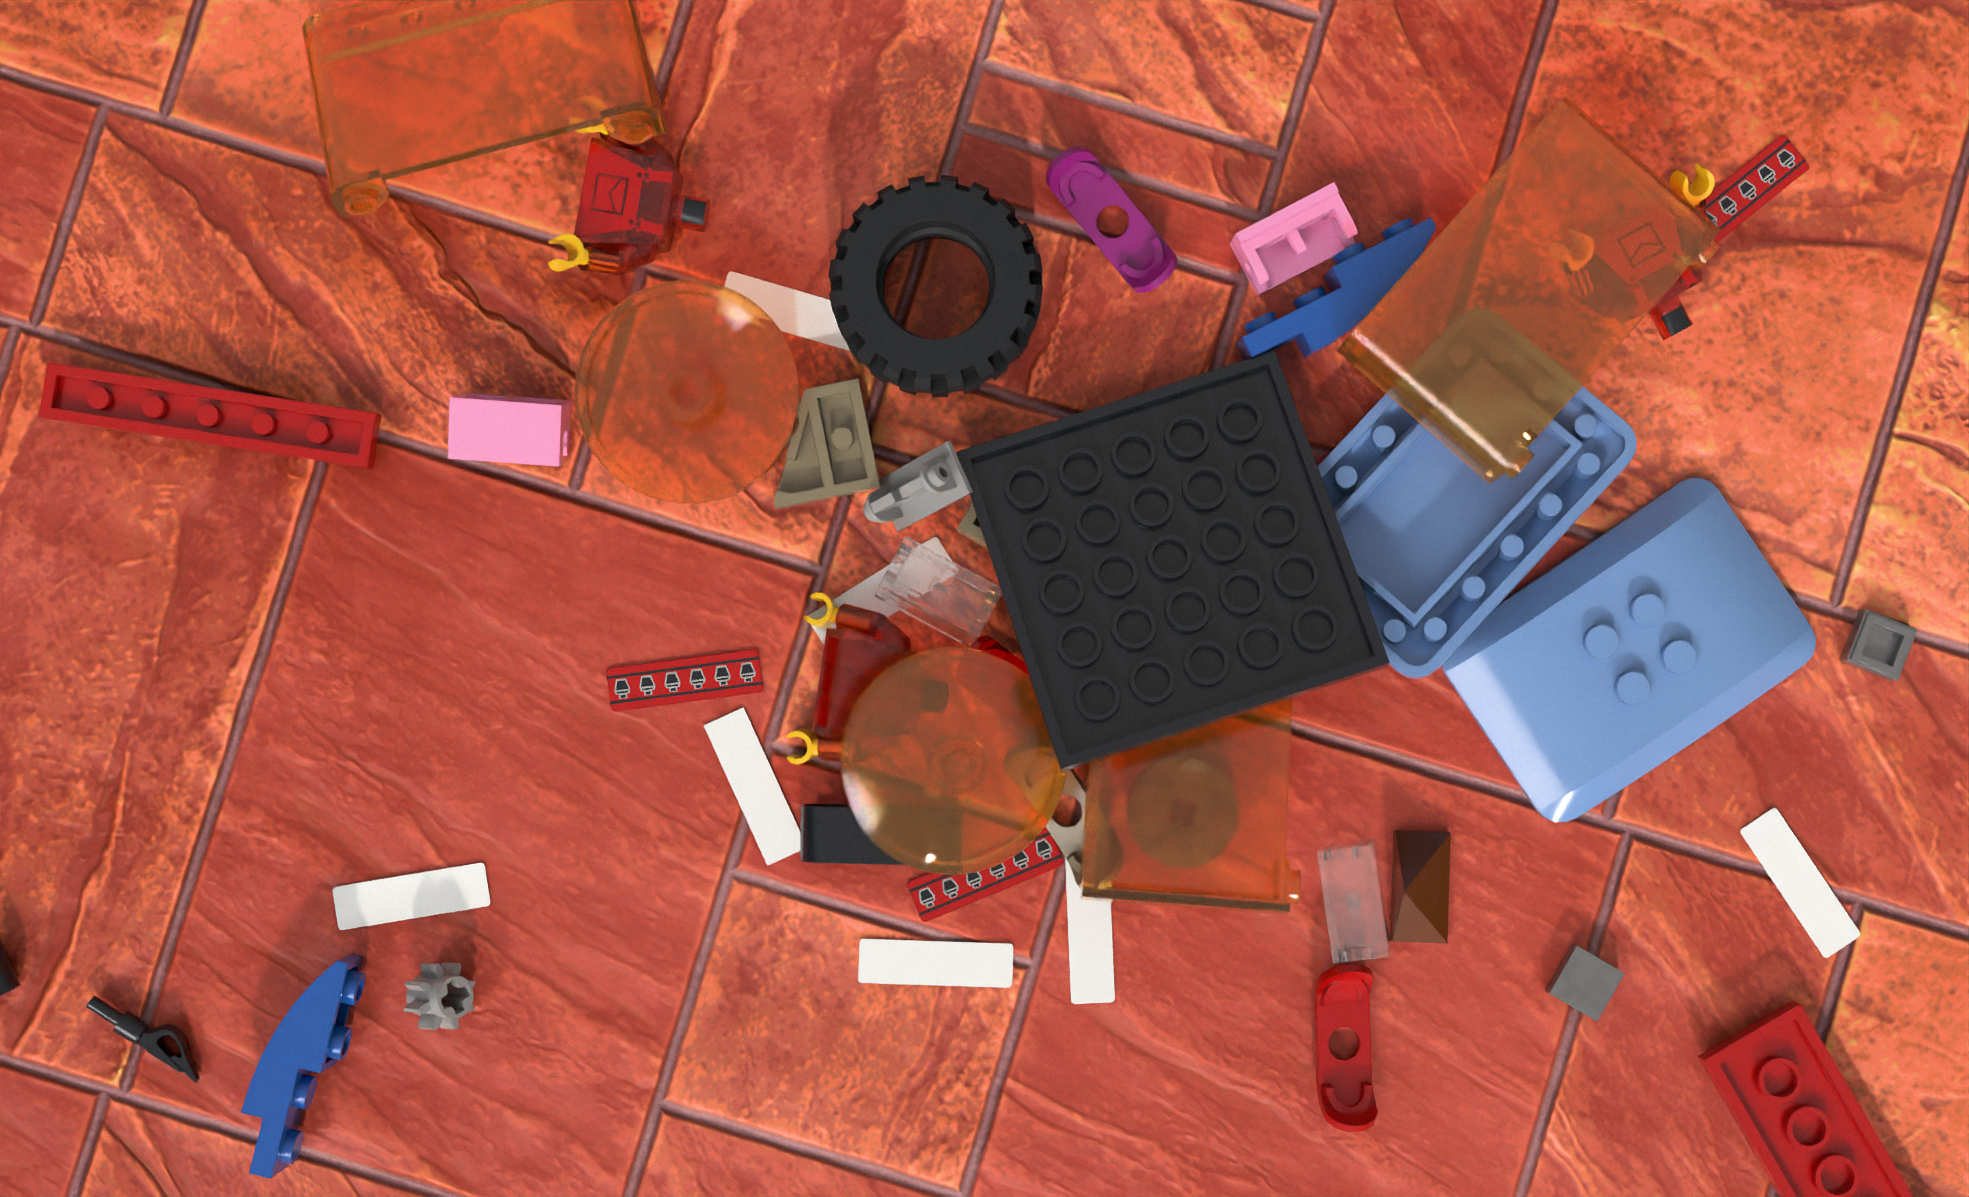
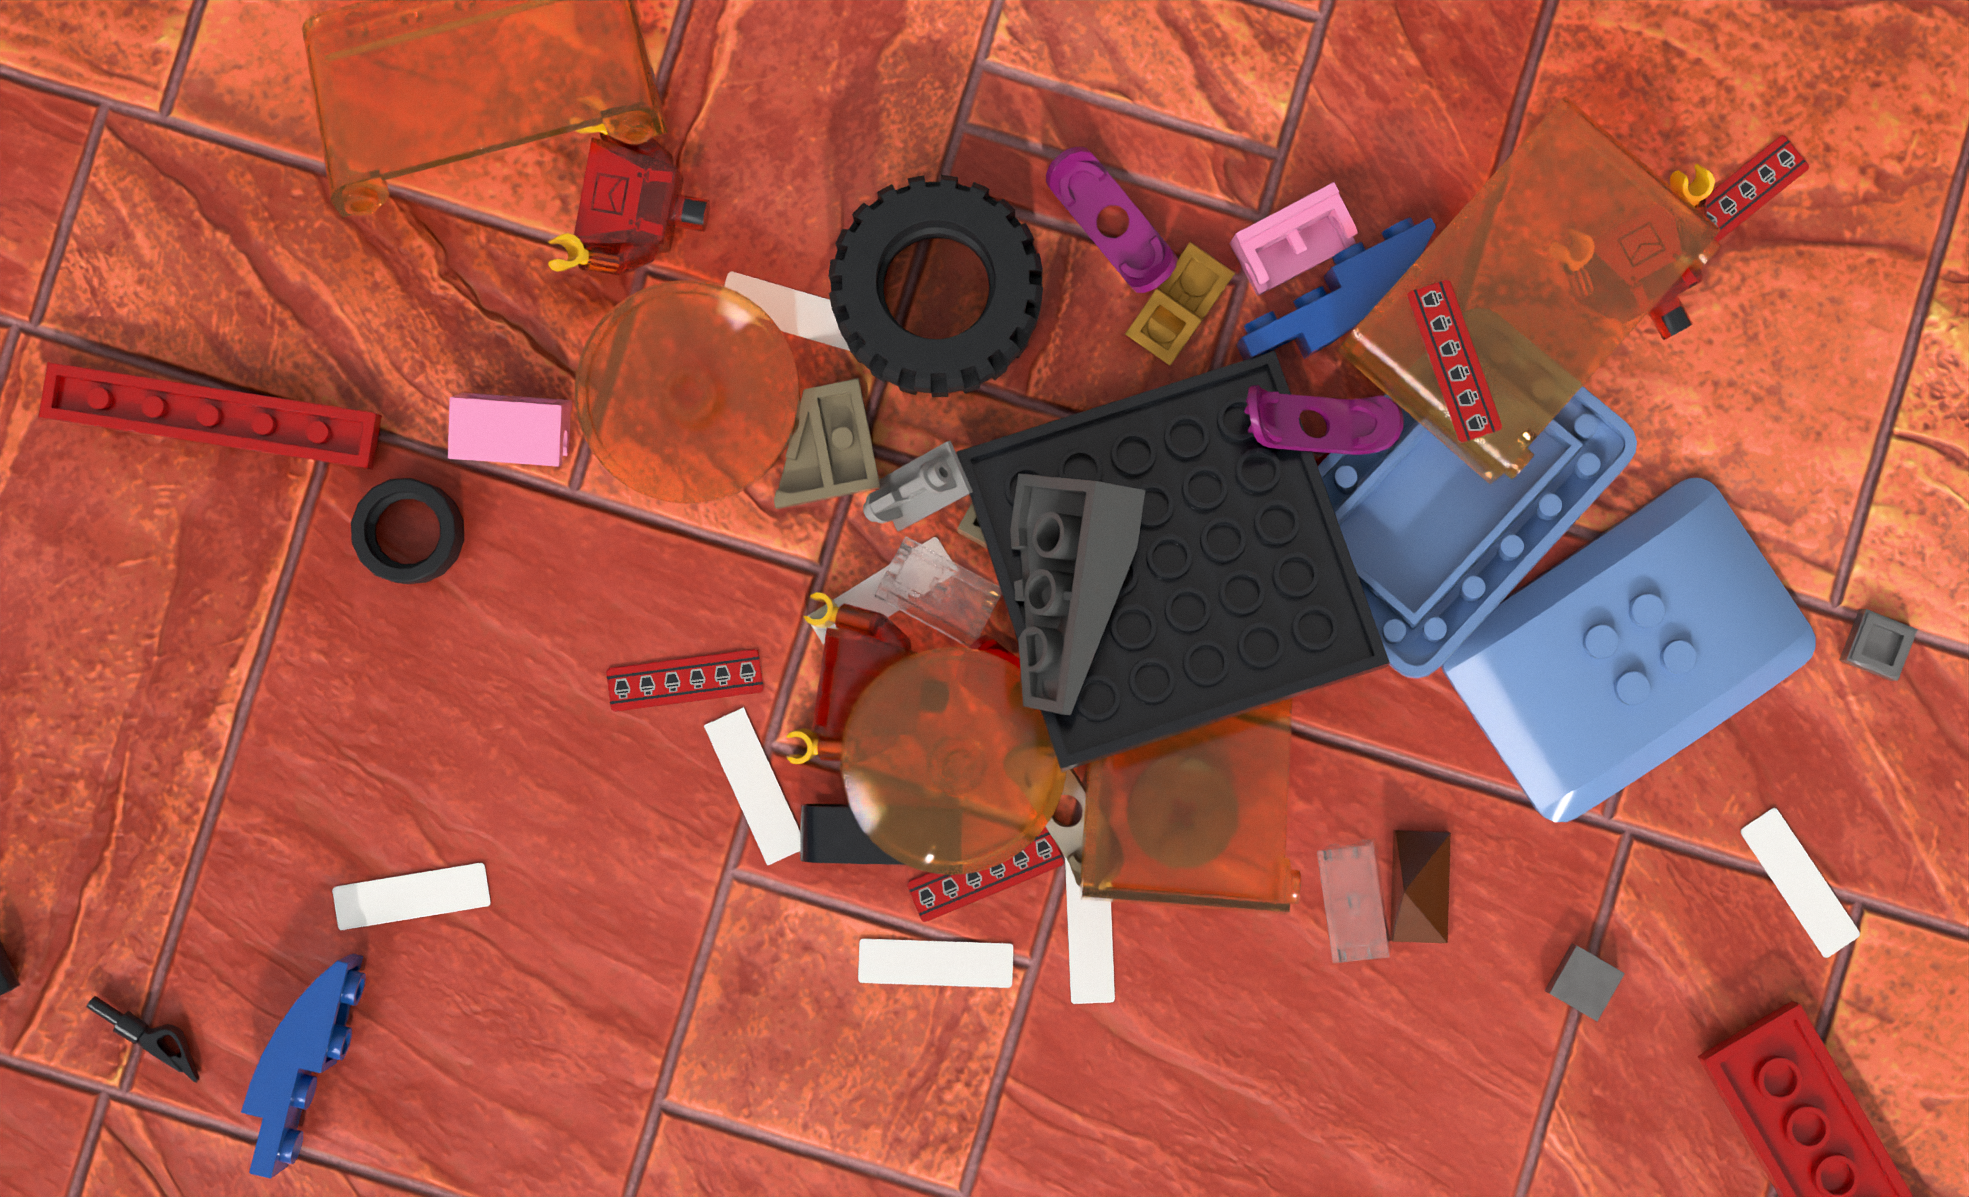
(367, 516): none -> black tyre
(439, 996): light grey gear -> none
(1074, 559): none -> dark grey wedge
(1180, 303): none -> pearl gold slope
(1346, 1083): red piece -> none
(1352, 425): none -> magenta piece
(1454, 361): none -> red sticker

